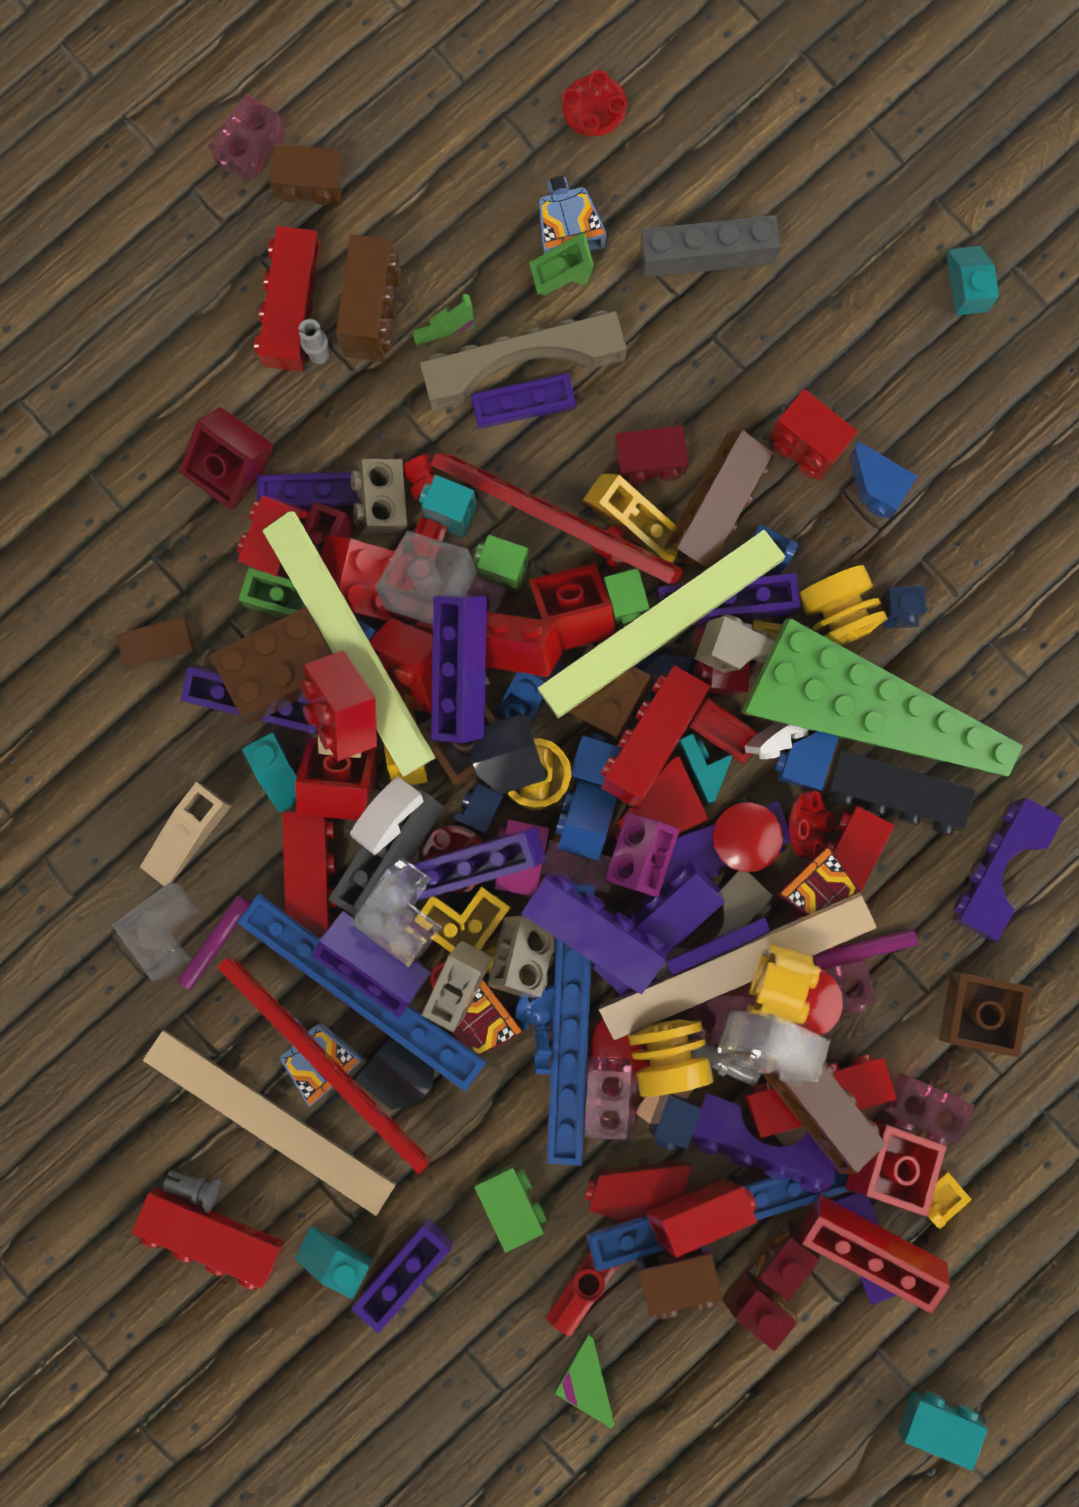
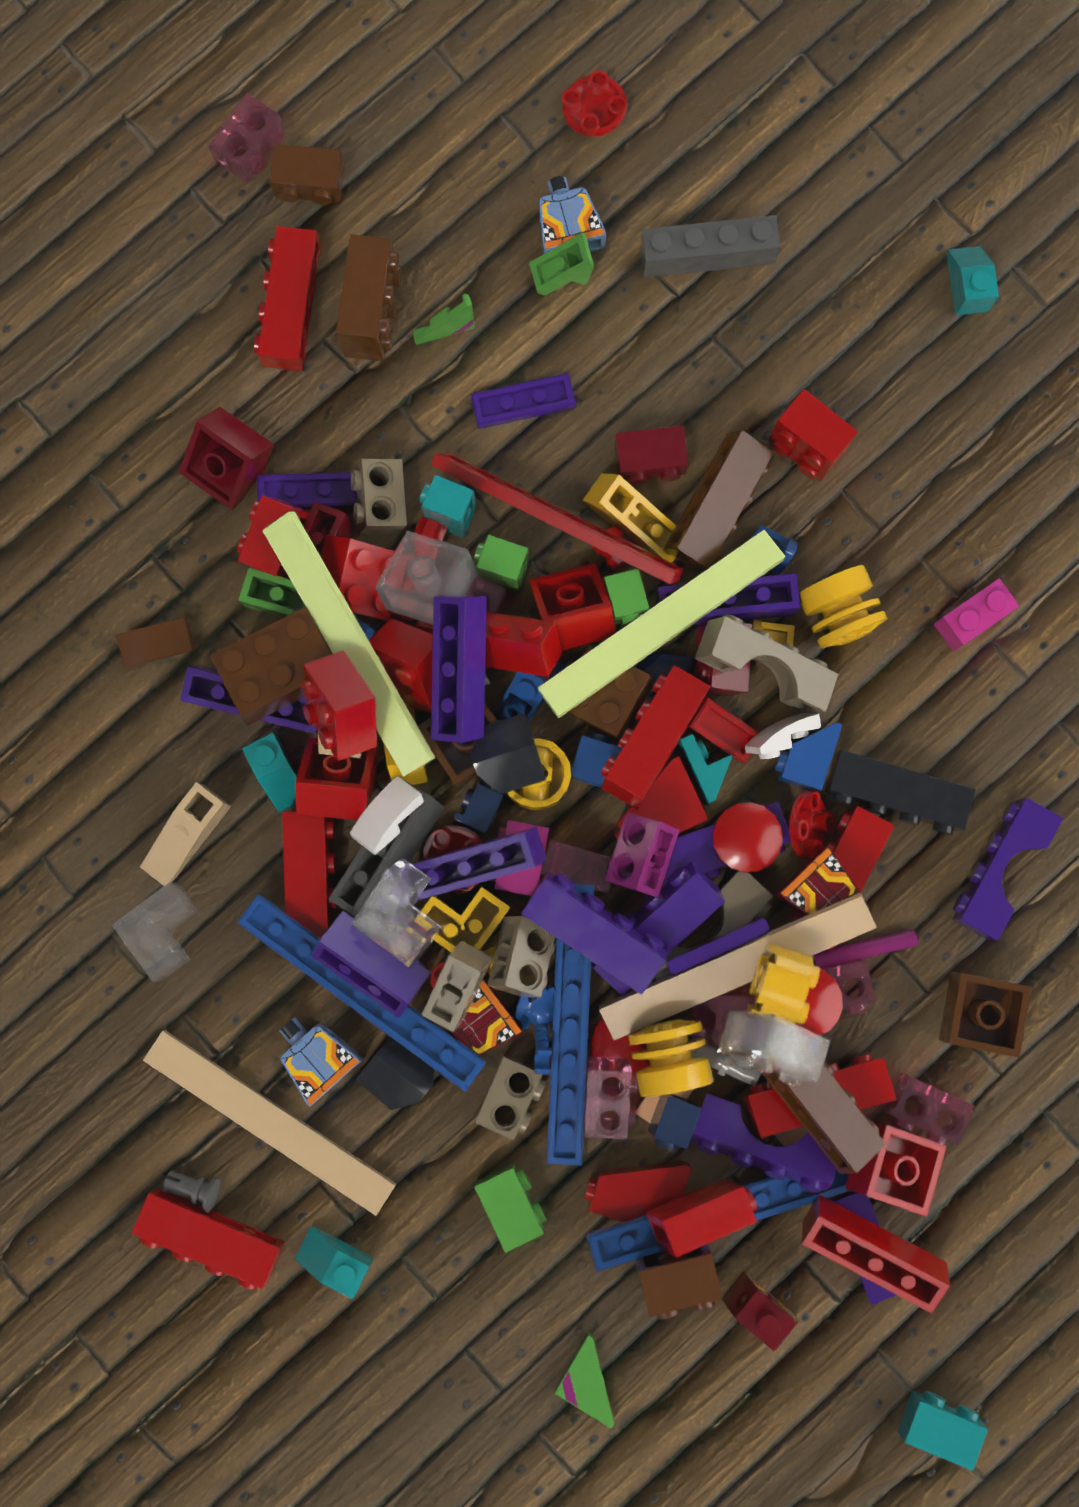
(213, 943): magenta piece -> none
(314, 341): light grey pin -> none
(324, 1064): red tile -> none
(402, 1275): dark purple brick -> none
(418, 473): red wheel -> none
(502, 1093): none -> dark tan brick
(575, 1300): red piece -> none
(587, 820): blue brick -> none
(590, 342): dark tan arch -> none
(784, 1263): dark red torso -> none
(844, 695): bright green wing -> none
(879, 481): blue slope -> none
(903, 606): dark blue brick -> none
(946, 1200): yellow tile -> none
(976, 615): none -> dark pink brick

